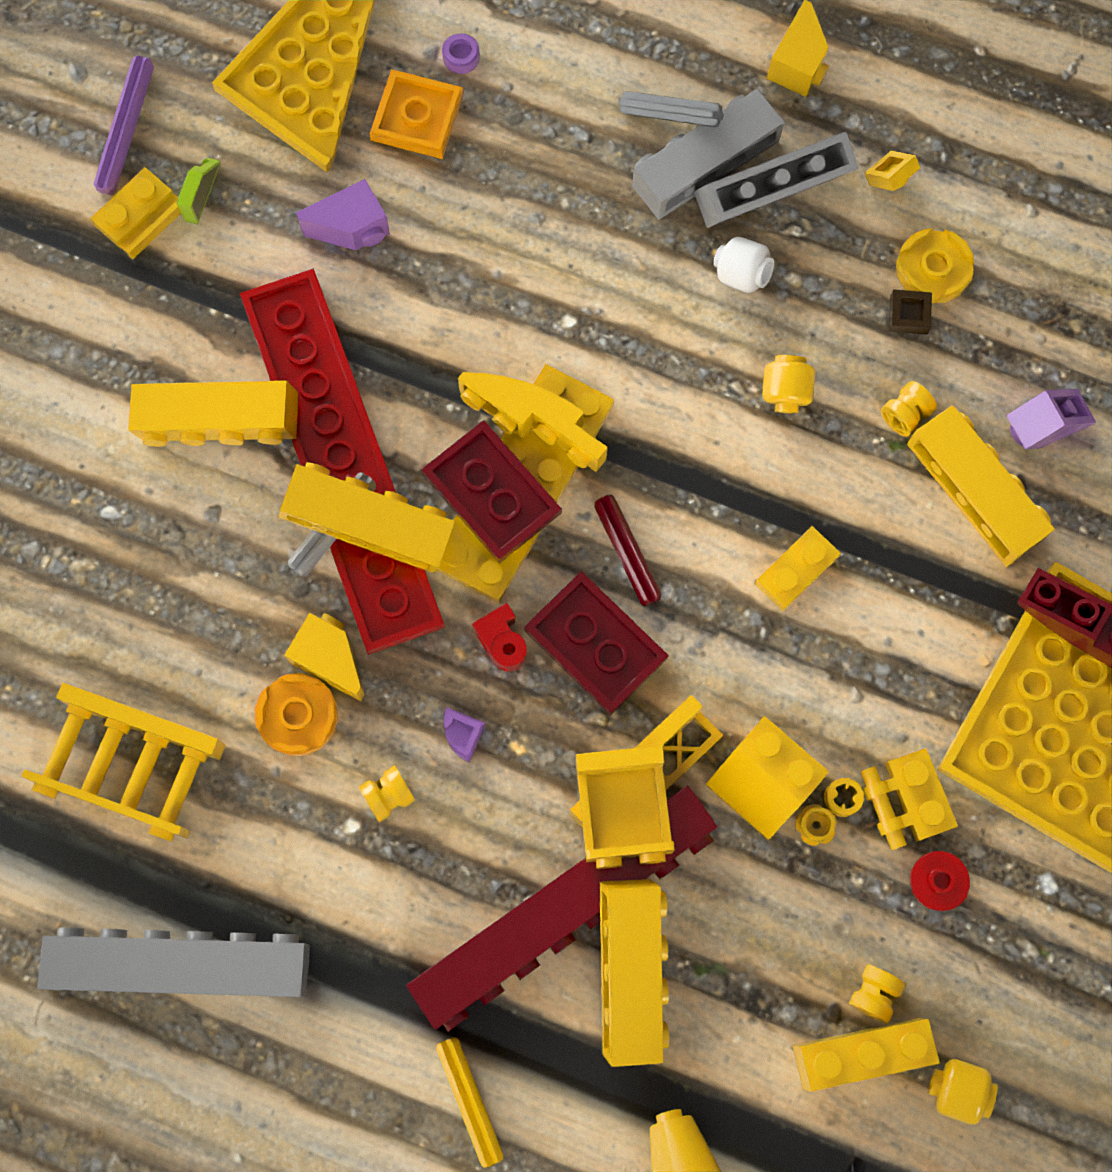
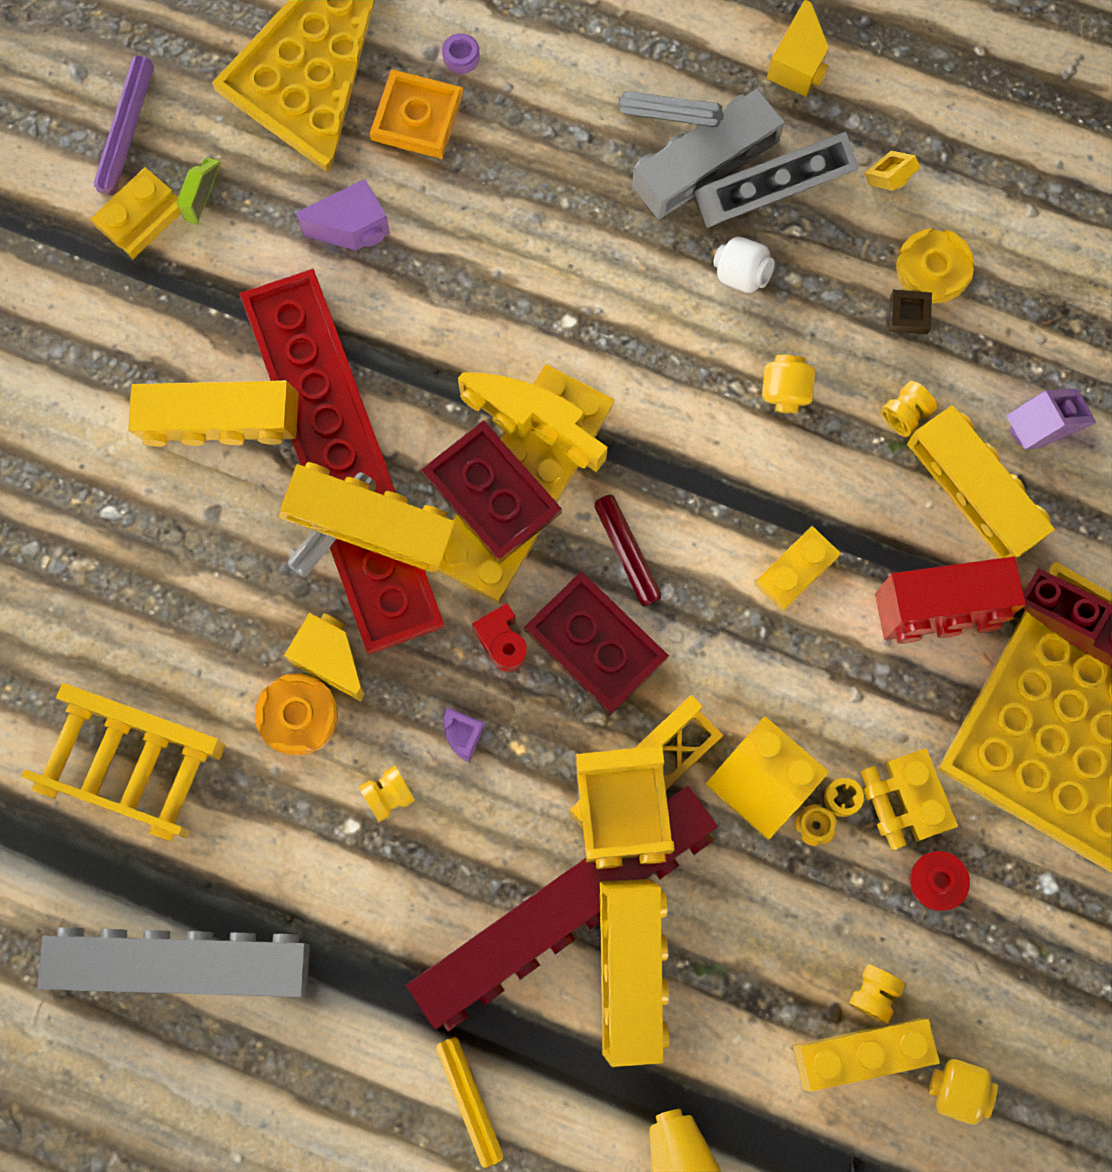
(949, 599): none -> red brick

